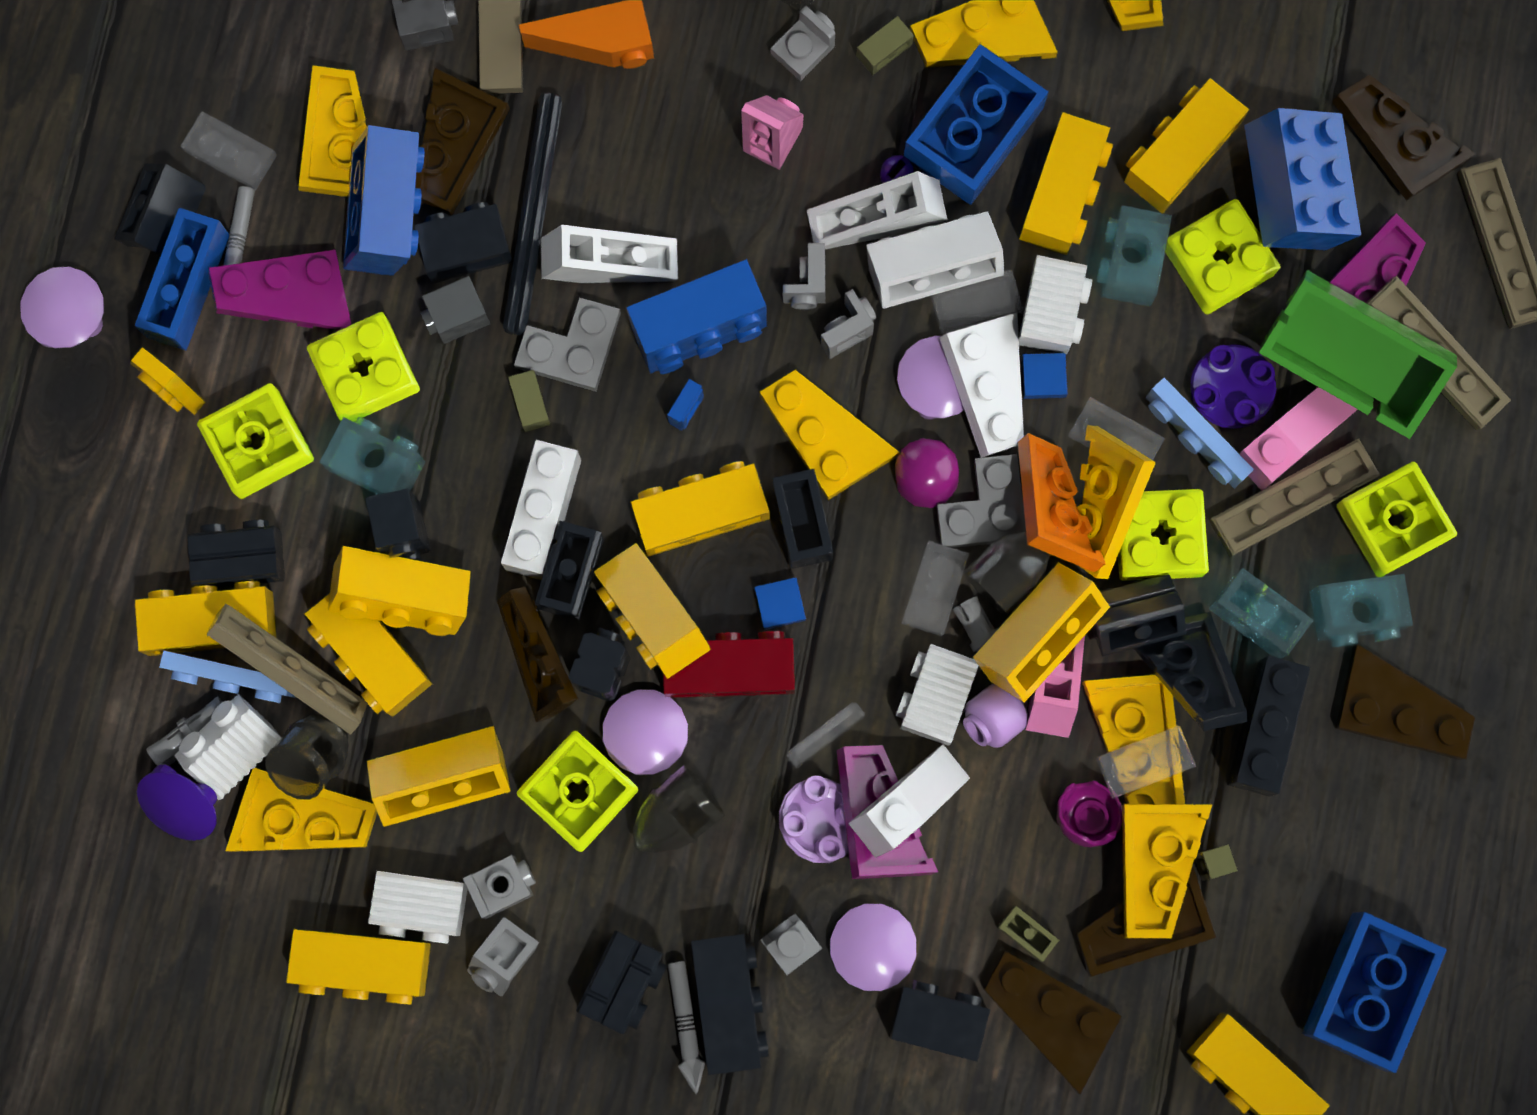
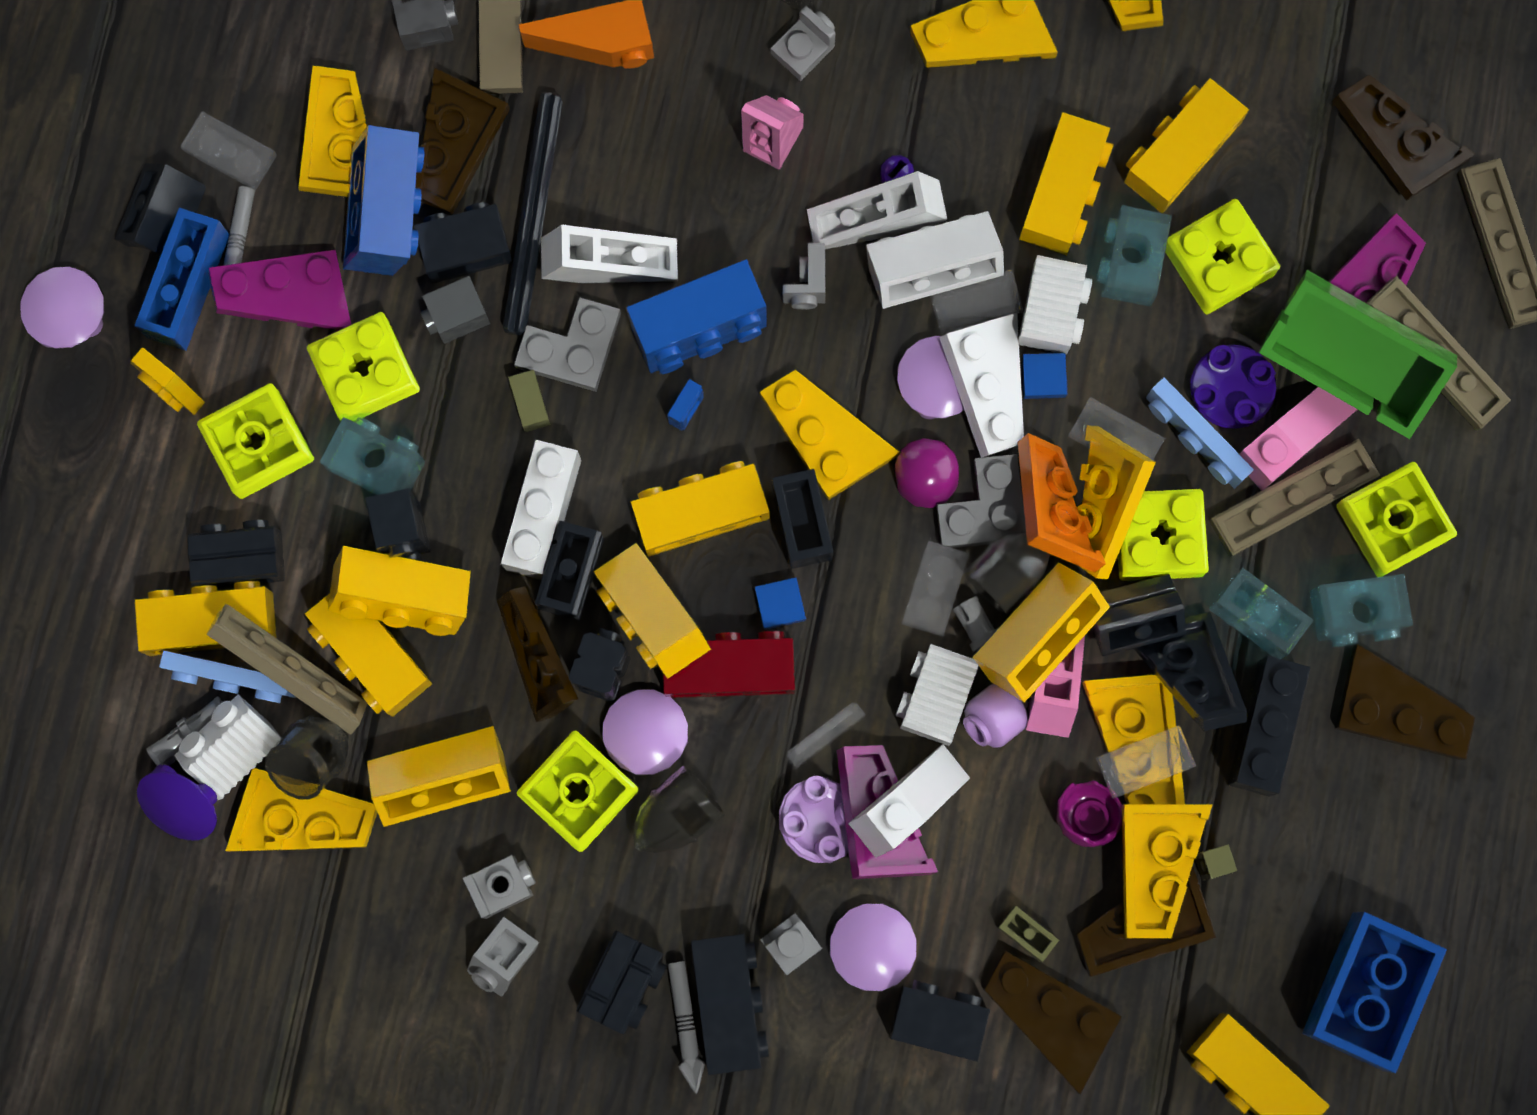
(358, 965): yellow brick -> none
(418, 905): white brick -> none
(845, 332): light grey bracket -> none
(885, 45): olive piece -> none
(975, 124): blue brick -> none
(1302, 179): blue brick -> none

